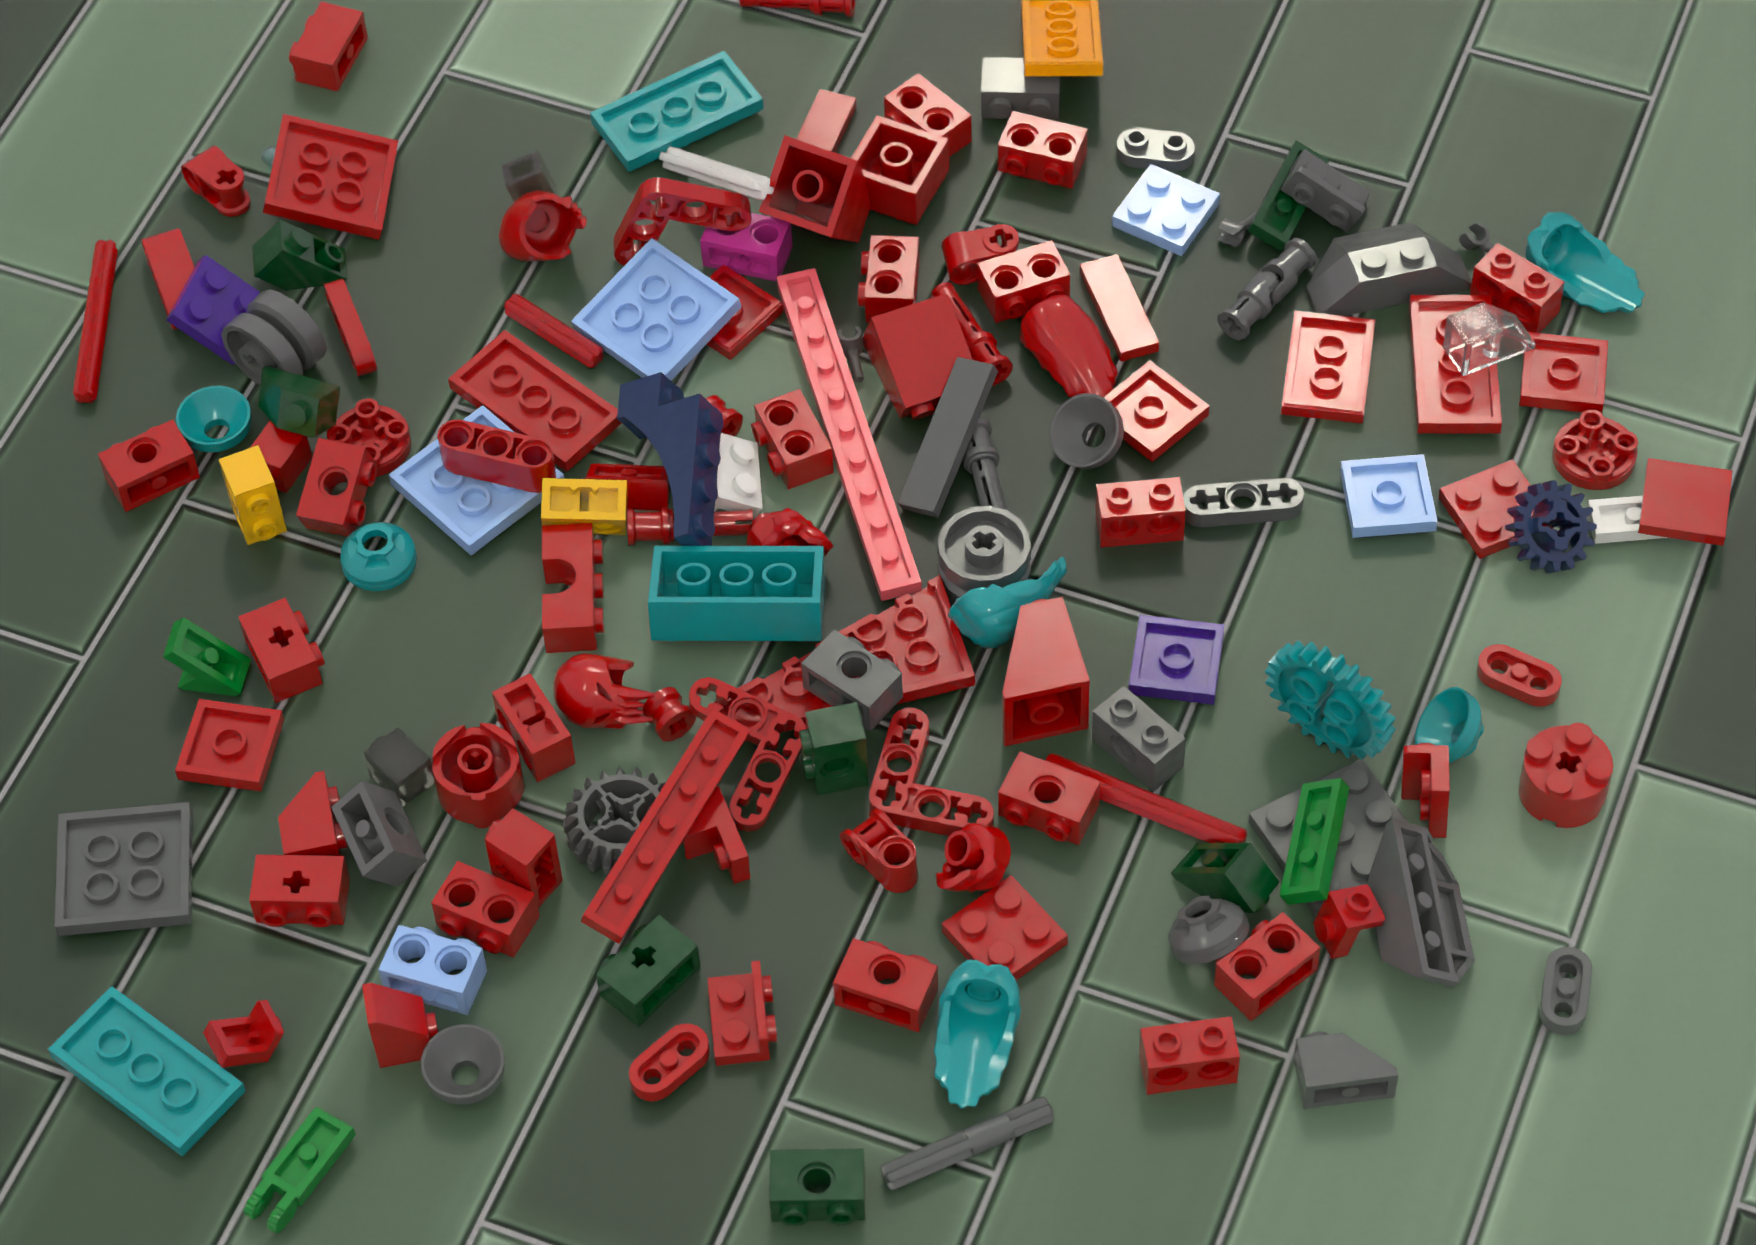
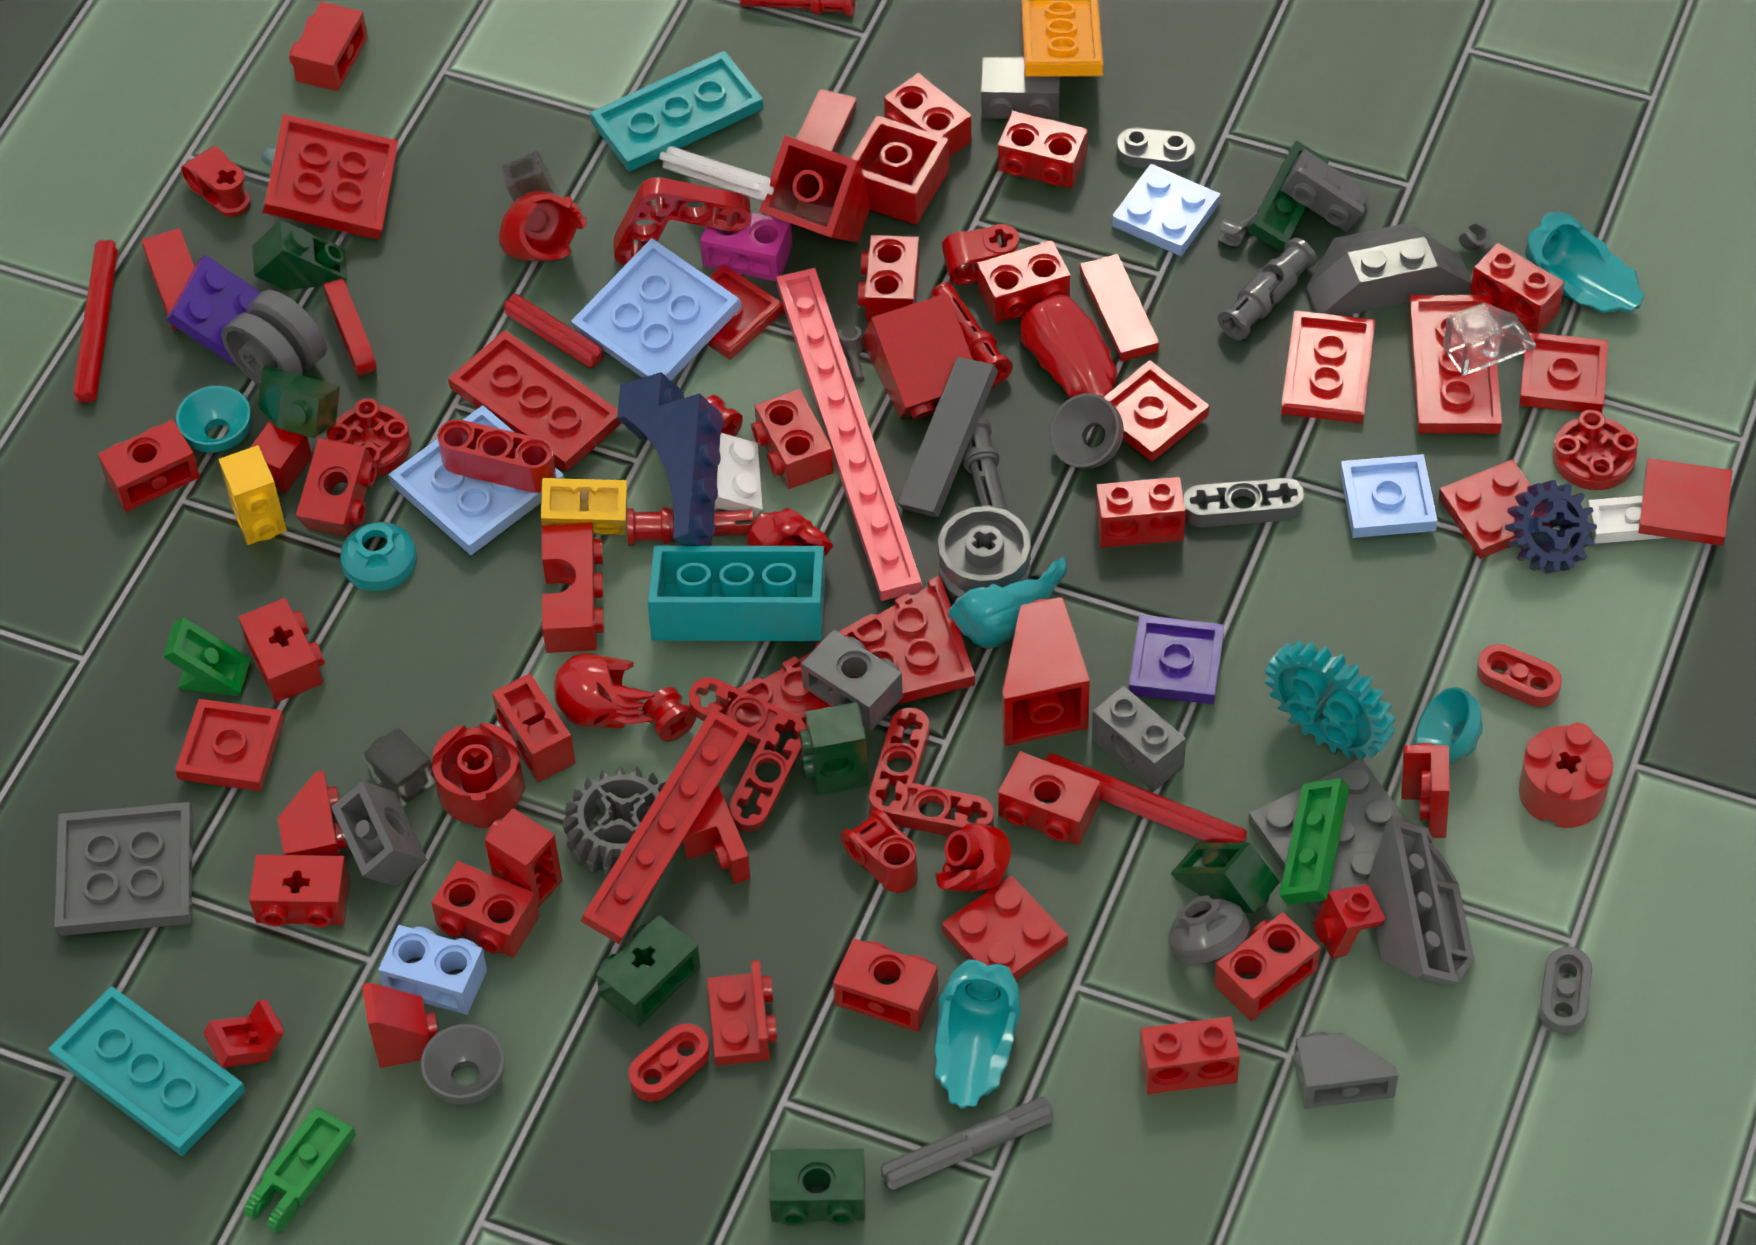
(646, 484): red slope -> none

